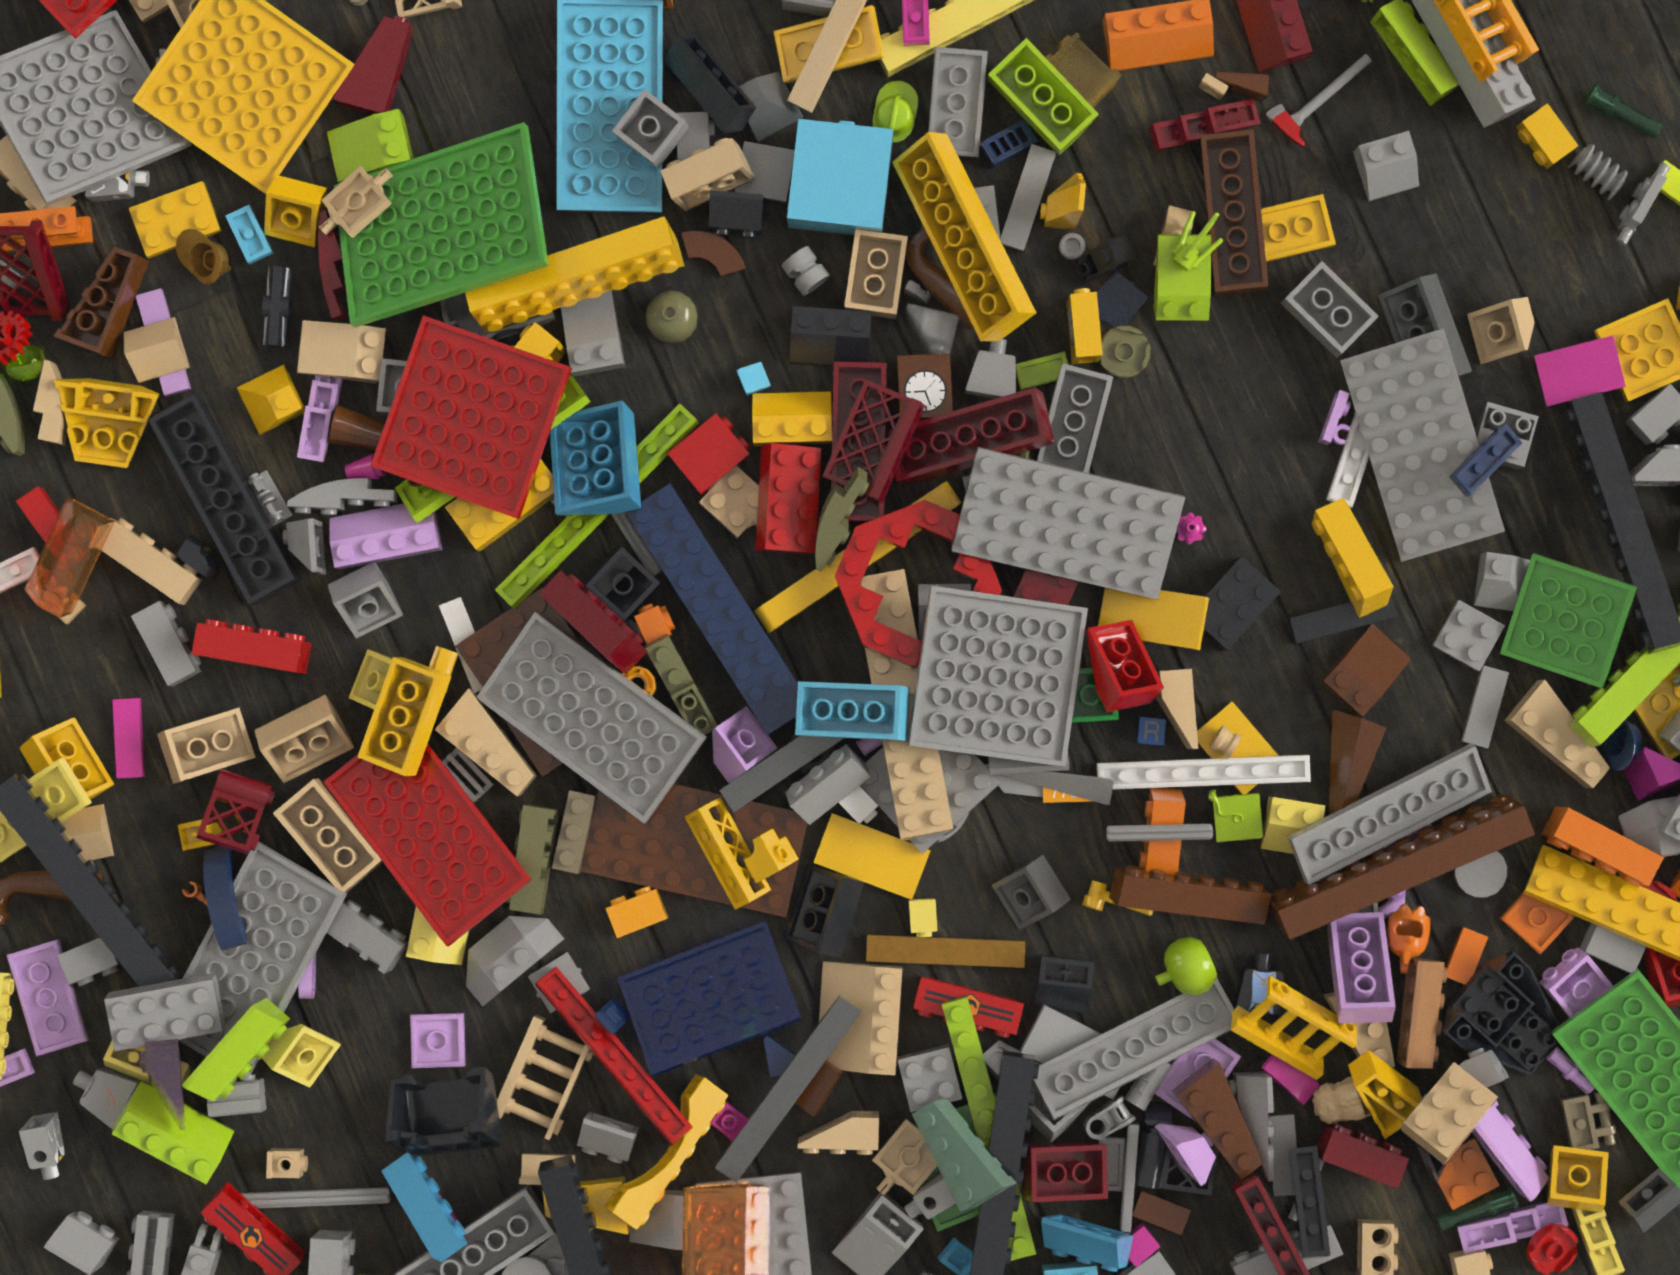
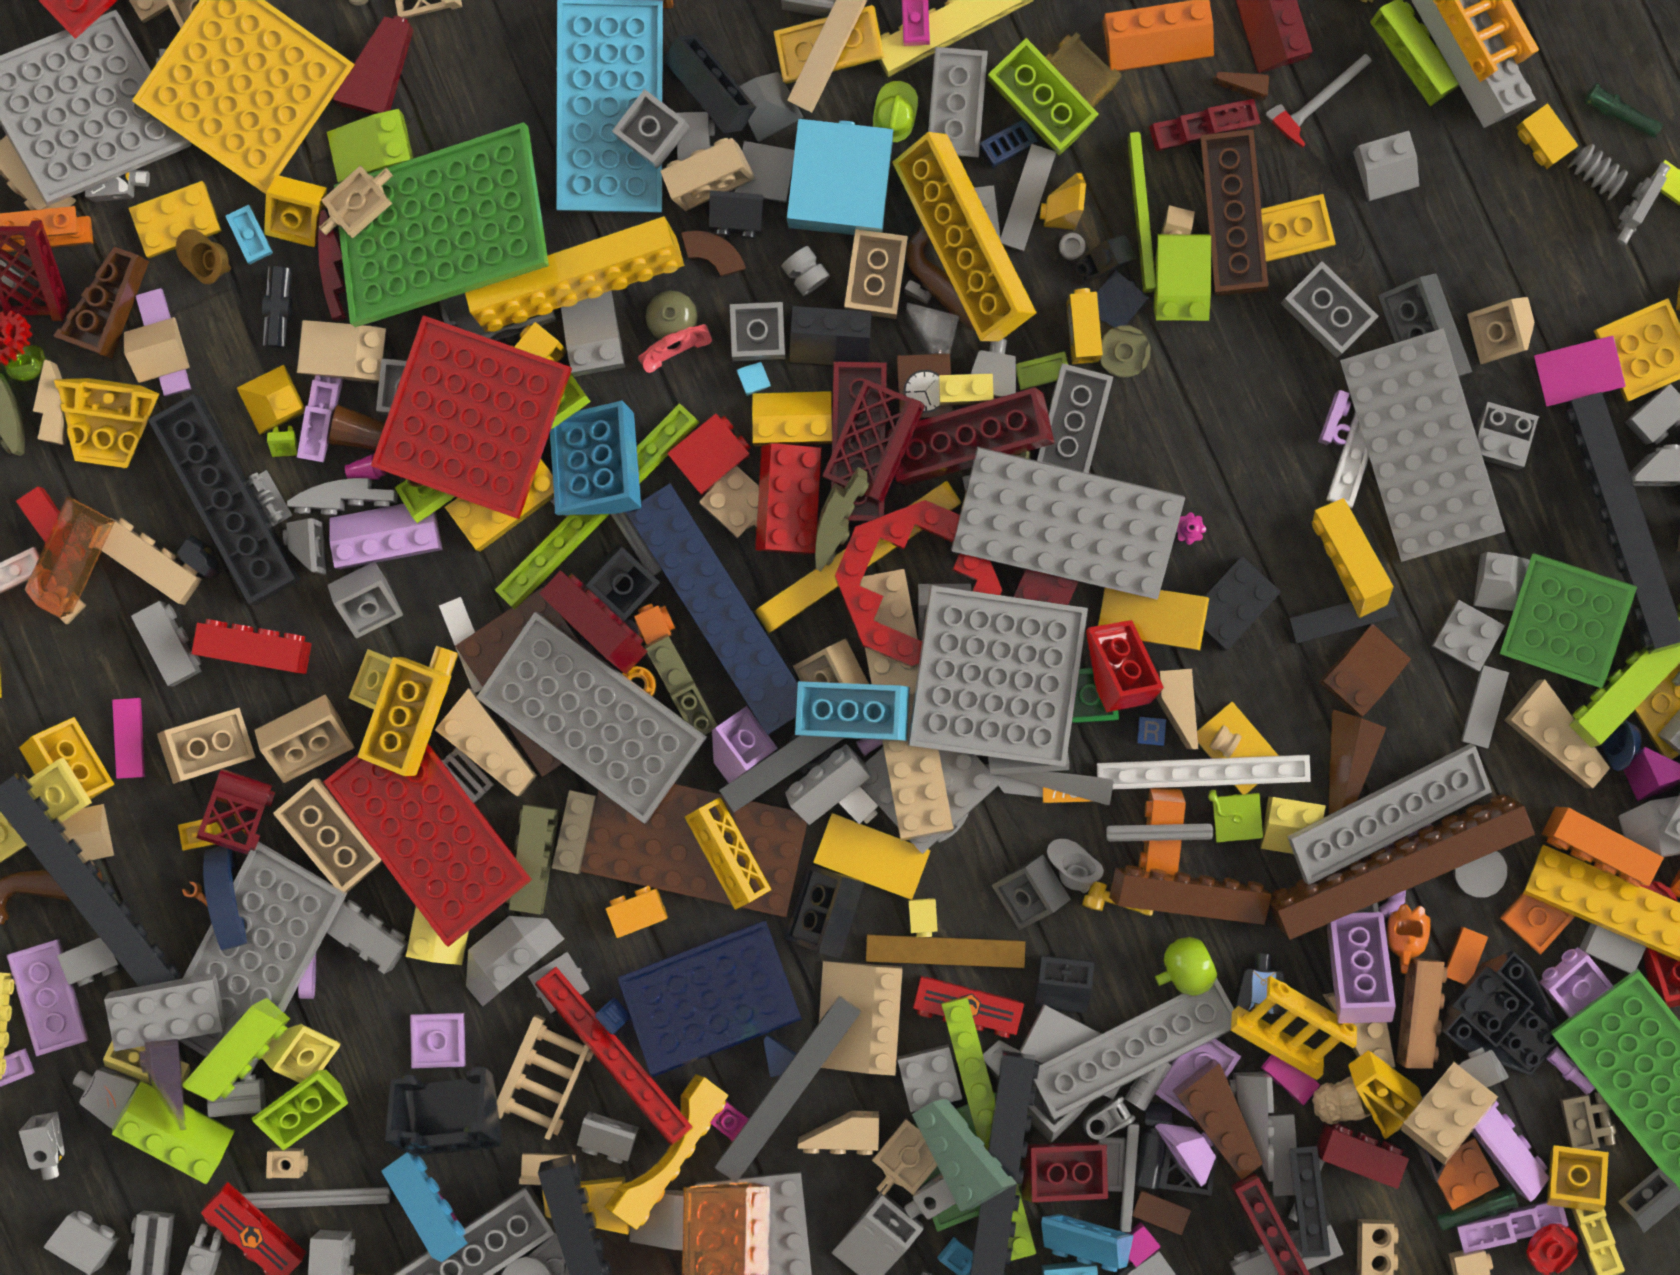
(282, 442): none -> lime tile
(301, 1109): none -> lime slope
(658, 352): none -> coral piece
(757, 331): none -> light grey brick
(769, 855): yellow brick -> none
(819, 1089): reddish brown tile -> none
(831, 665): none -> tan slope
(965, 389): none -> light yellow brick
(1075, 865): none -> light grey piece
(1141, 212): none -> lime tile
(1186, 256): lime plant -> none
(1213, 86): tan tile -> none
(1485, 459): dark blue tile -> none

